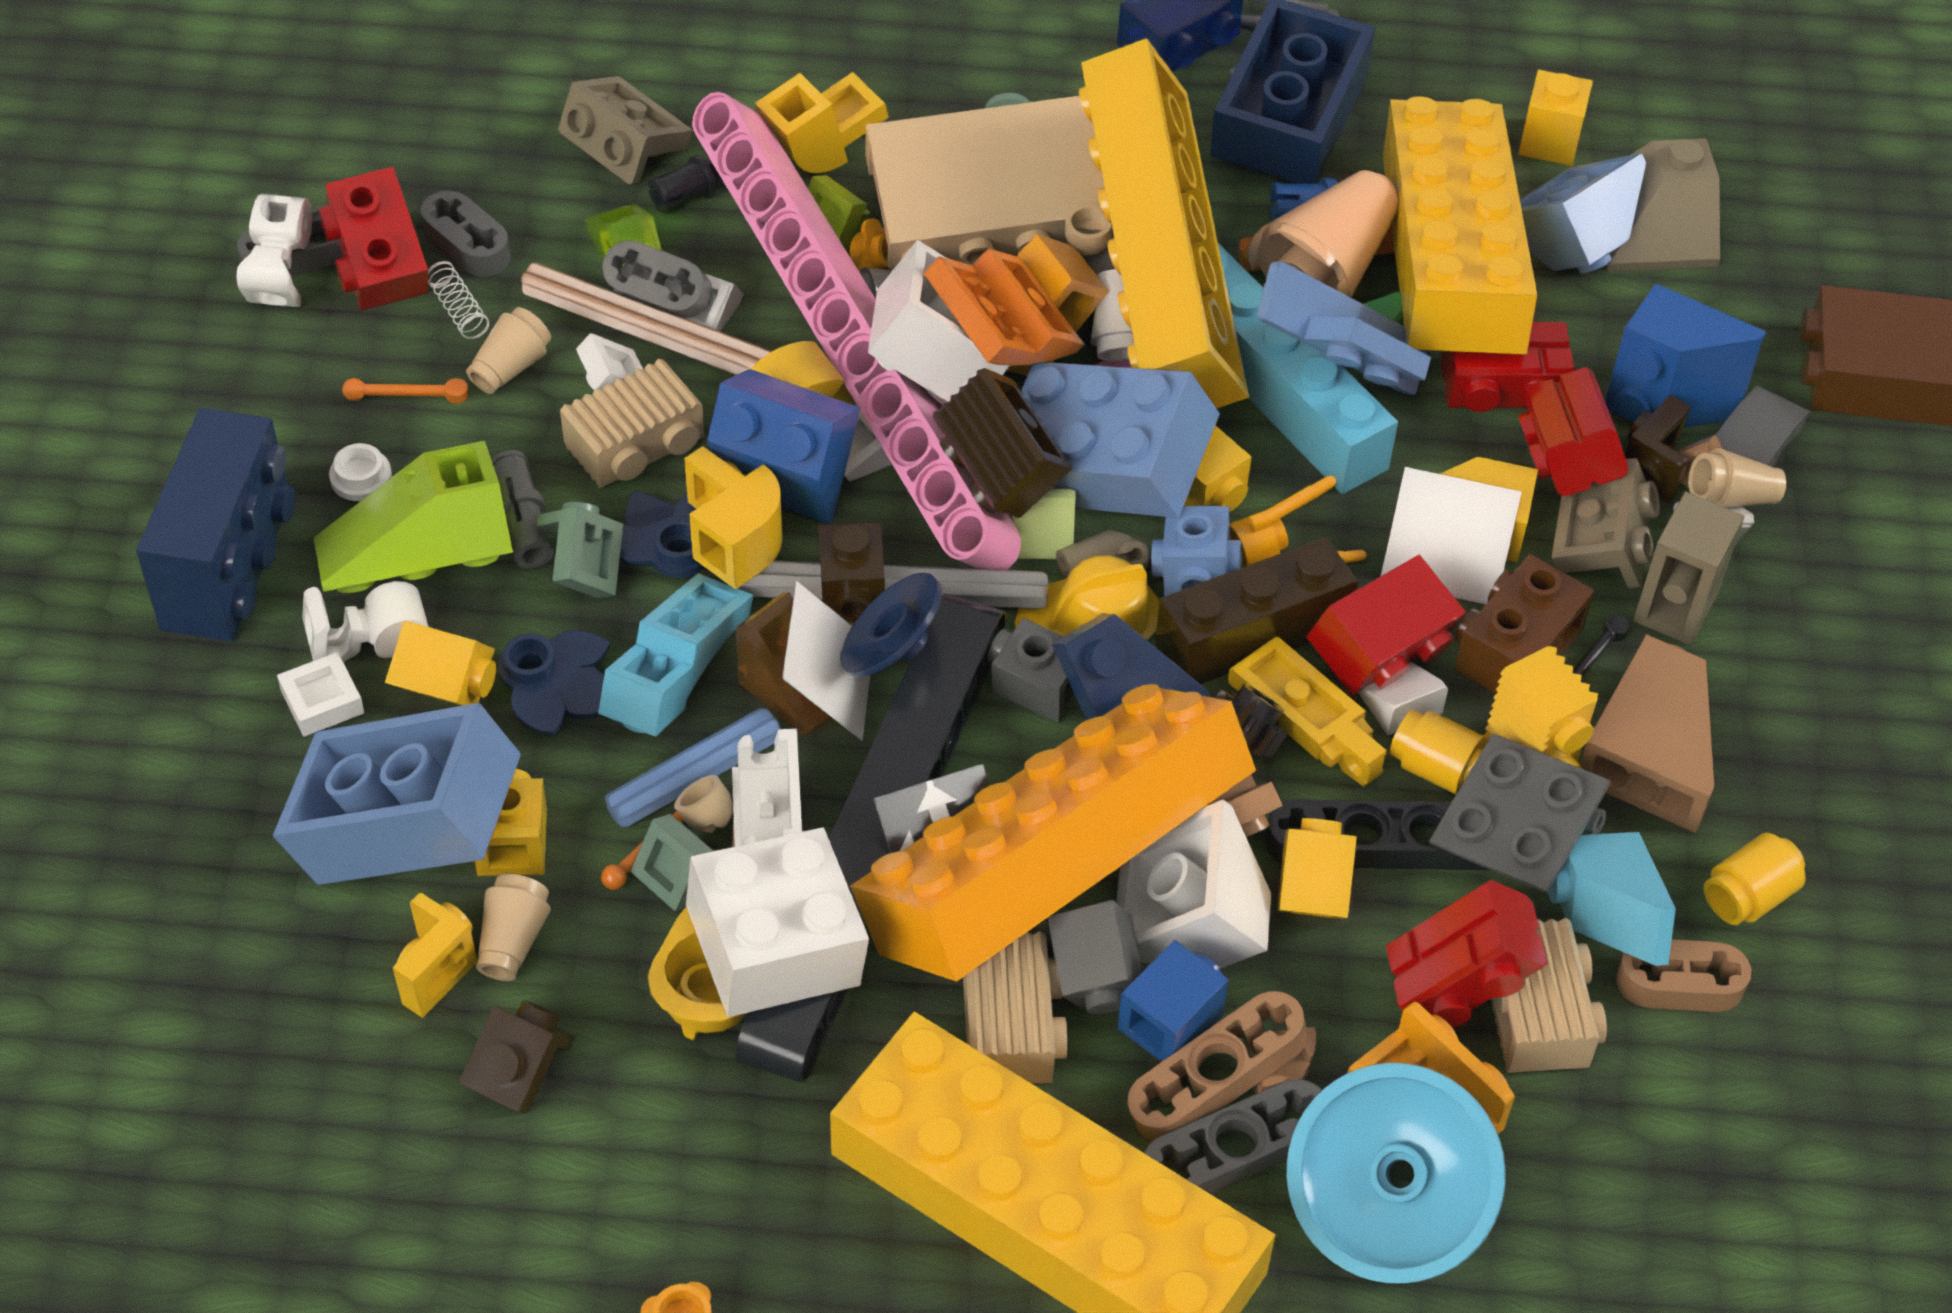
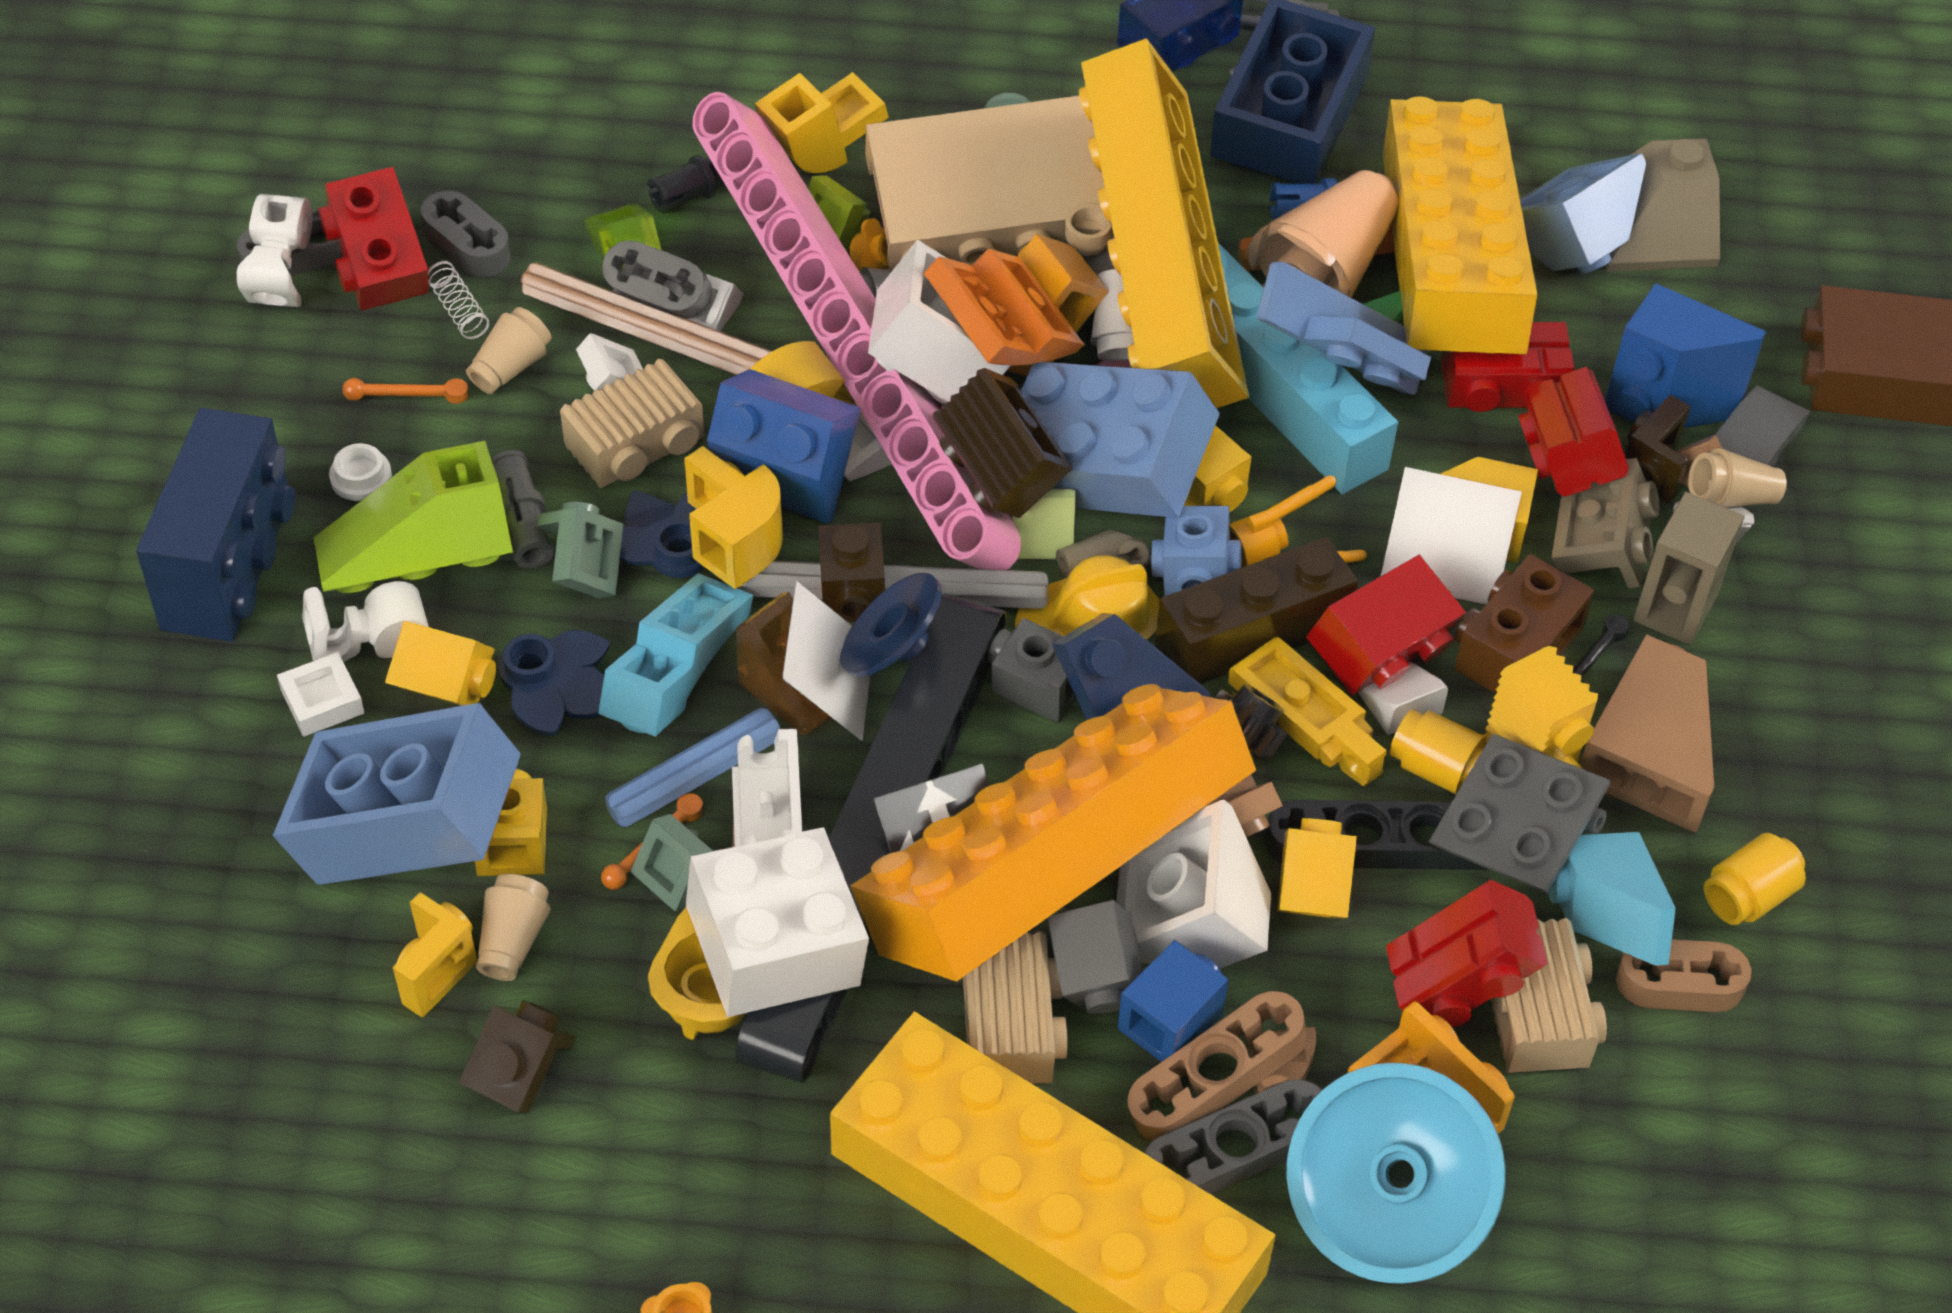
(620, 126): dark tan bracket -> none
(705, 805): tan hinge -> none
(1555, 117): yellow brick -> none

